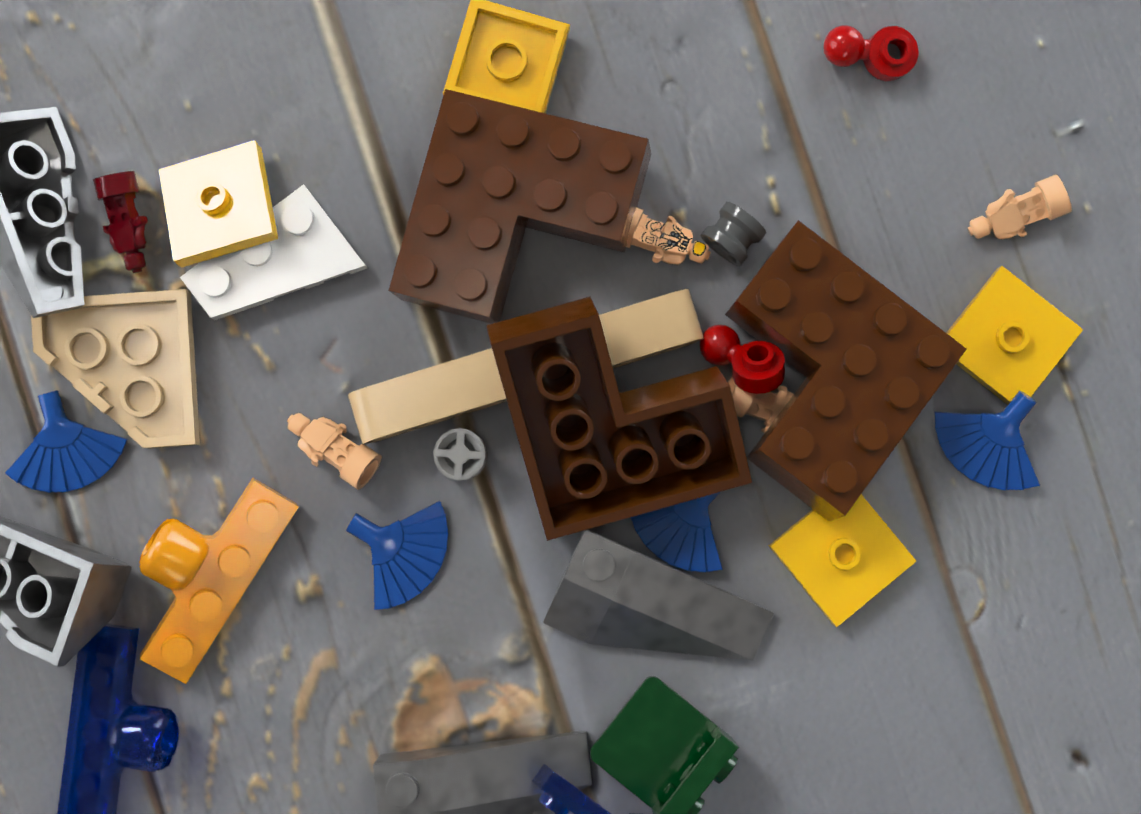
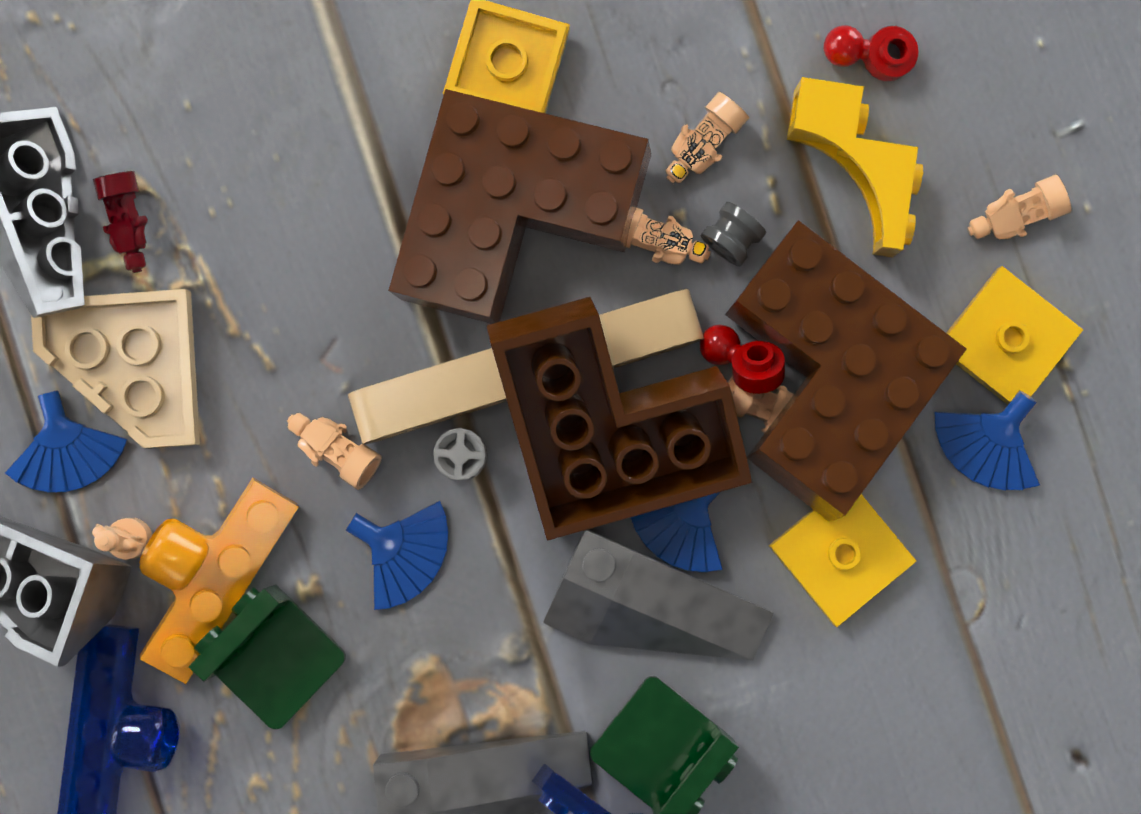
(123, 538): none -> light nougat piece
(218, 204): plate -> none
(269, 655): none -> dark green bracket
(302, 257): white wing -> none
(697, 146): none -> light nougat piece
(828, 119): none -> yellow arch

